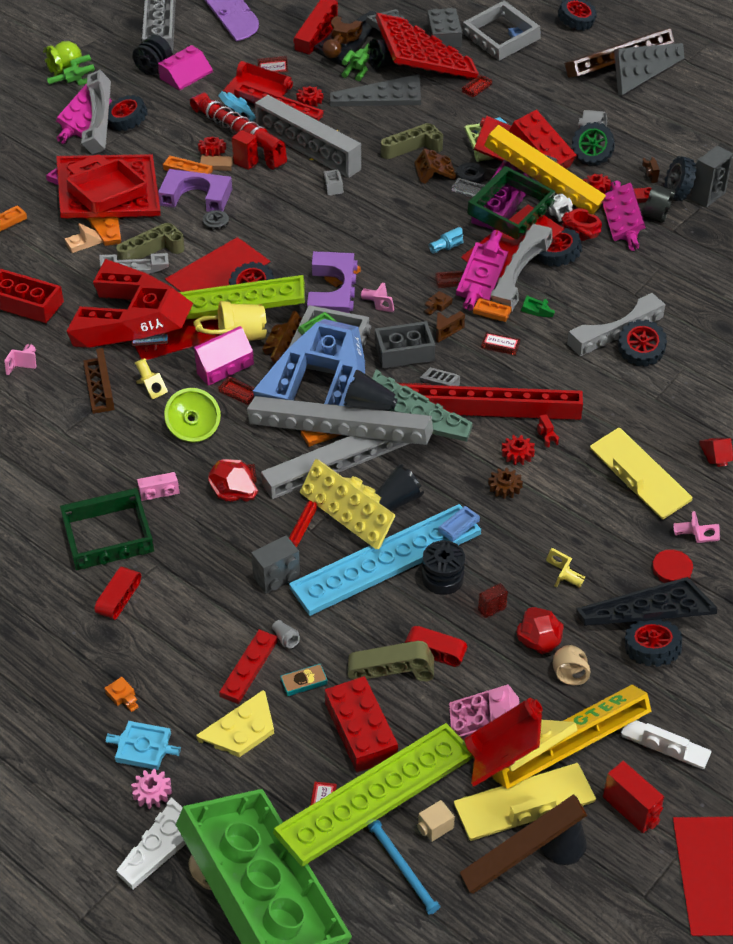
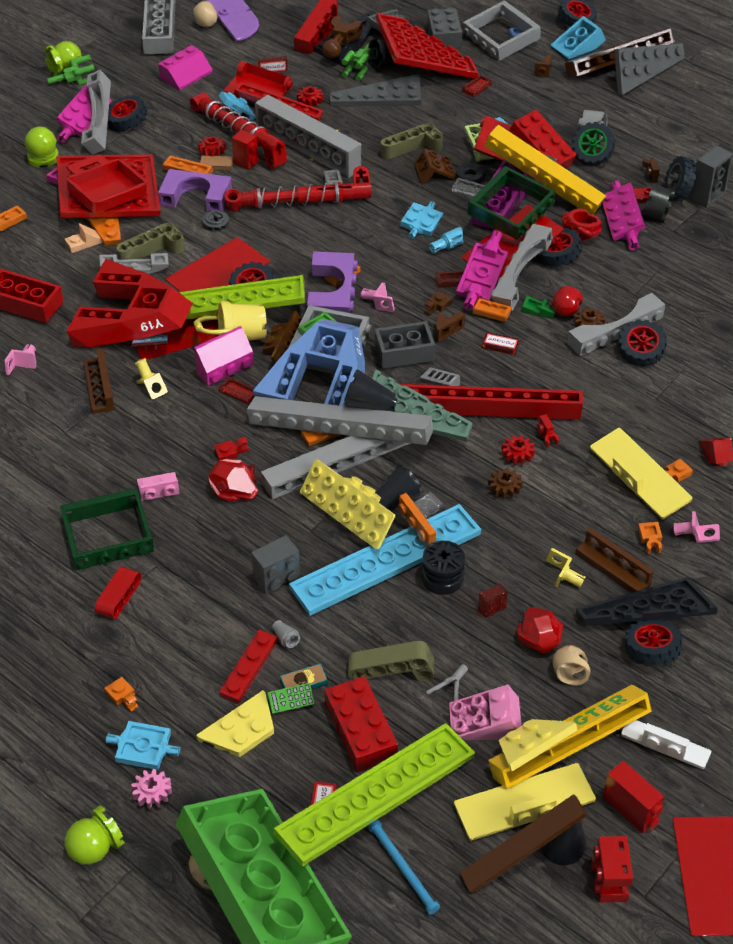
(41, 147): none -> lime tile
(90, 838): none -> lime tile
(150, 53): black wheel -> none
(155, 847): white wing -> none
(192, 403): lime dish -> none
(205, 14): none -> tan helmet
(228, 450): none -> red plate
(290, 698): none -> tile
(303, 522): red axle -> none
(337, 193): none -> red piece
(416, 519): none -> orange plate
(421, 219): none -> medium azure plate
(428, 504): none -> clear plate
(435, 821): tan brick -> none
(443, 647): red beam -> none
(454, 679): none -> light grey plant
(458, 523): medium blue tile -> none
(505, 739): red door -> none
(543, 68): none -> reddish brown bracket
(561, 205): white brick -> none
(566, 301): none -> red helmet
(579, 39): none -> medium azure slope
(589, 317): none -> reddish brown gear
(599, 182): red gear -> none
(609, 869): none -> red piece
(614, 564): none -> reddish brown fence
(650, 534): none -> orange plate
(672, 565): red tile -> none
(679, 470): none -> orange plate

